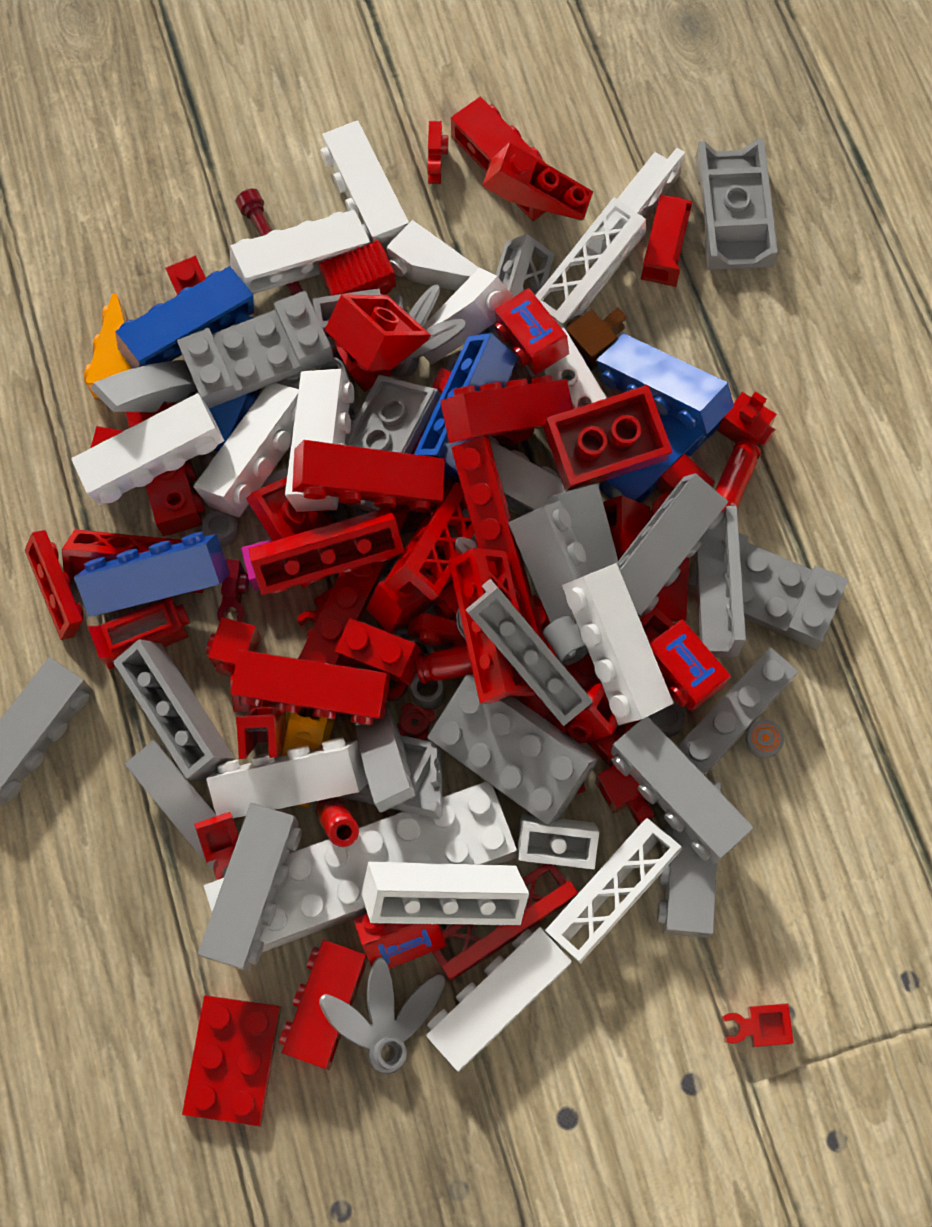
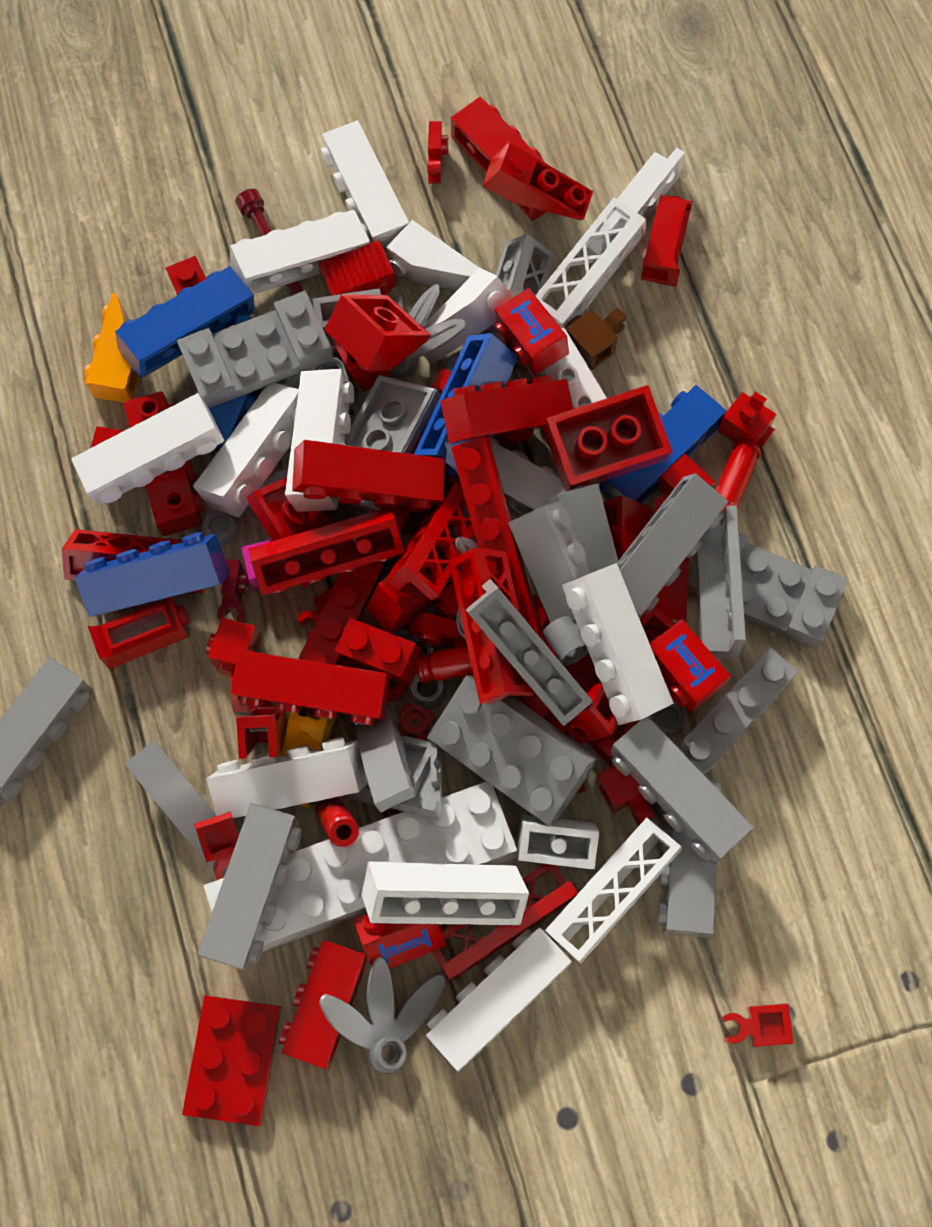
(54, 584): red plate -> none
(146, 387): light grey slope -> none
(173, 709): light grey brick -> none
(676, 386): brick -> none
(736, 207): light grey piece -> none
(764, 739): light grey tile -> none

